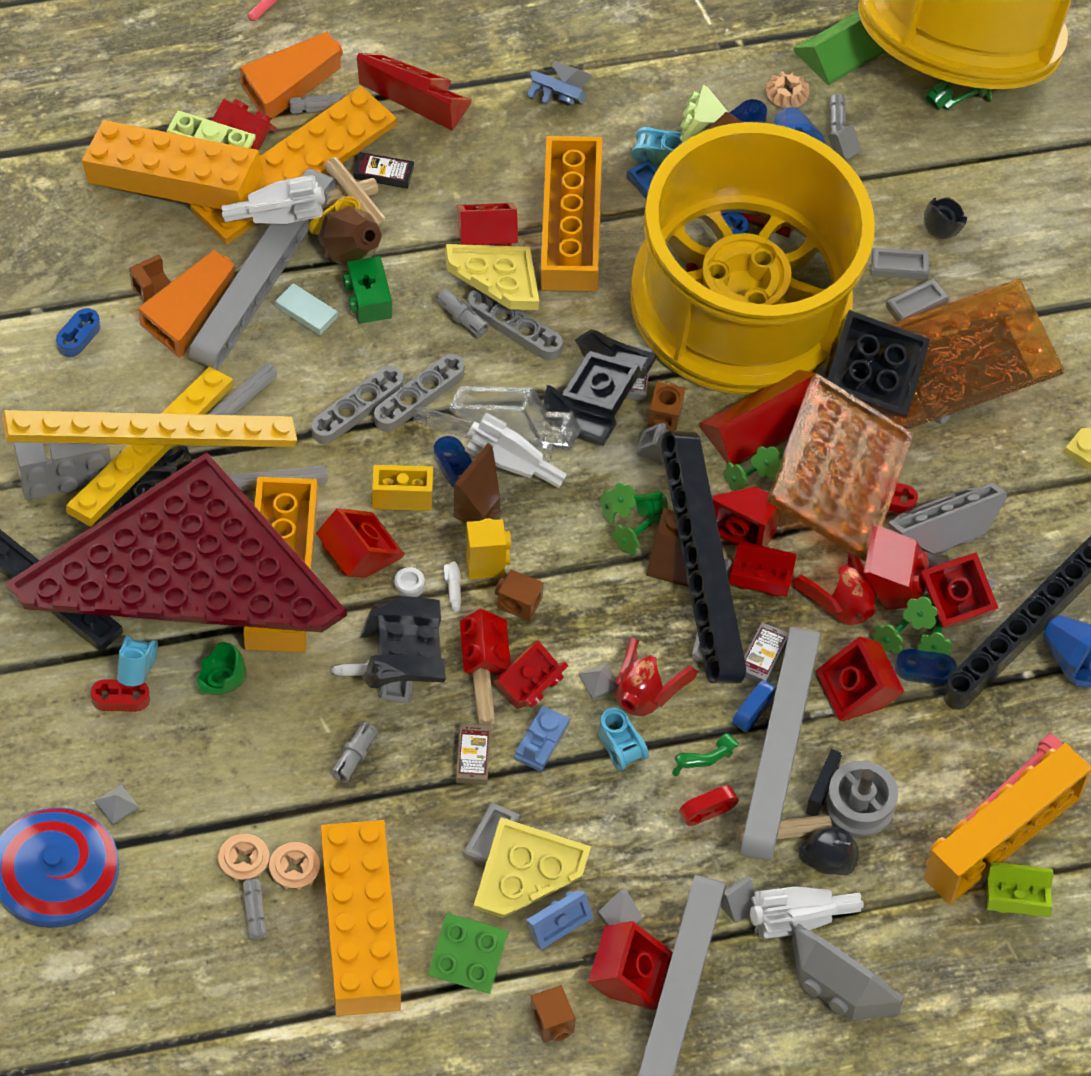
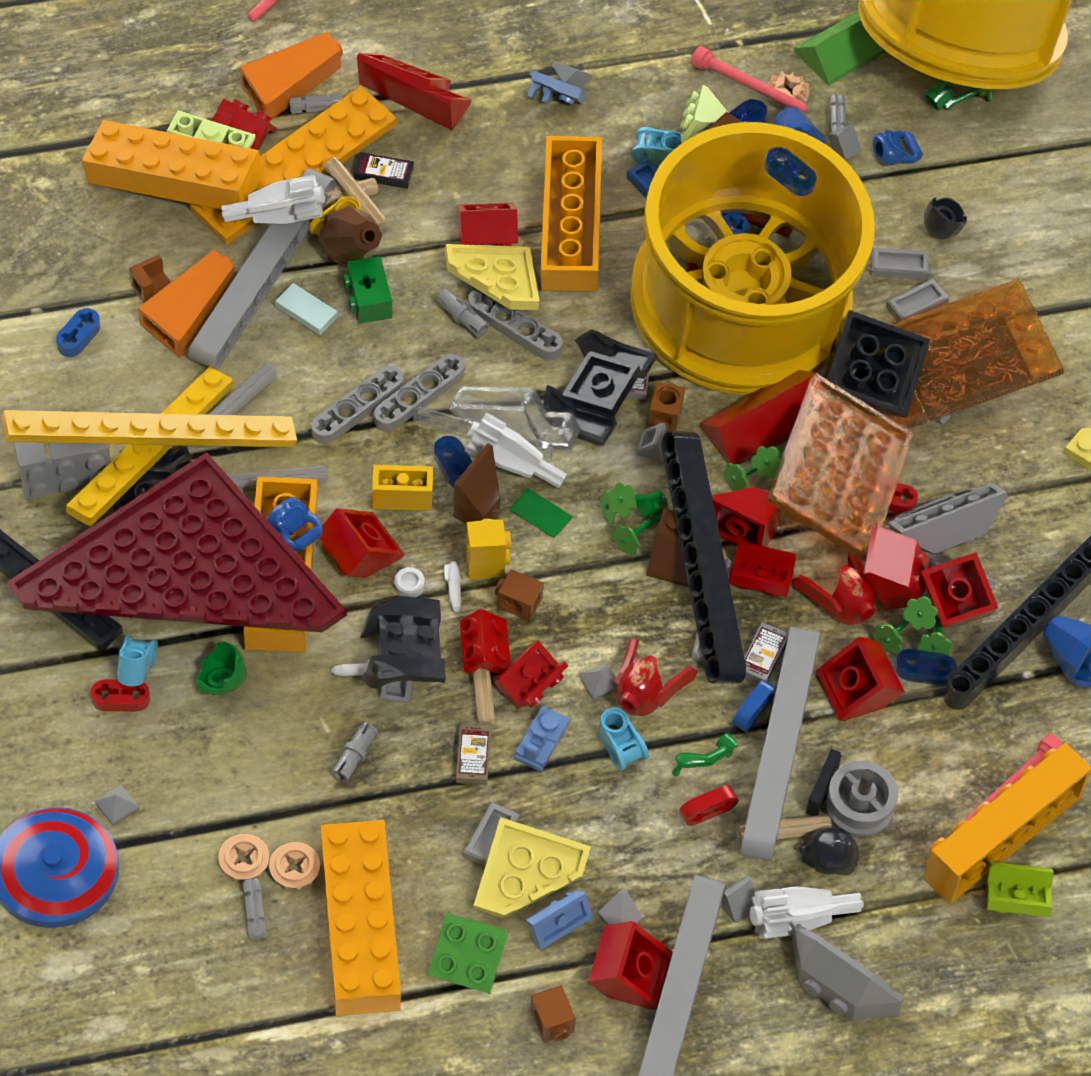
(290, 517): none -> blue piece
(541, 513): none -> green sticker
(704, 59): none -> coral piece
(789, 170): none -> clear blue plate
(890, 150): none -> blue piece

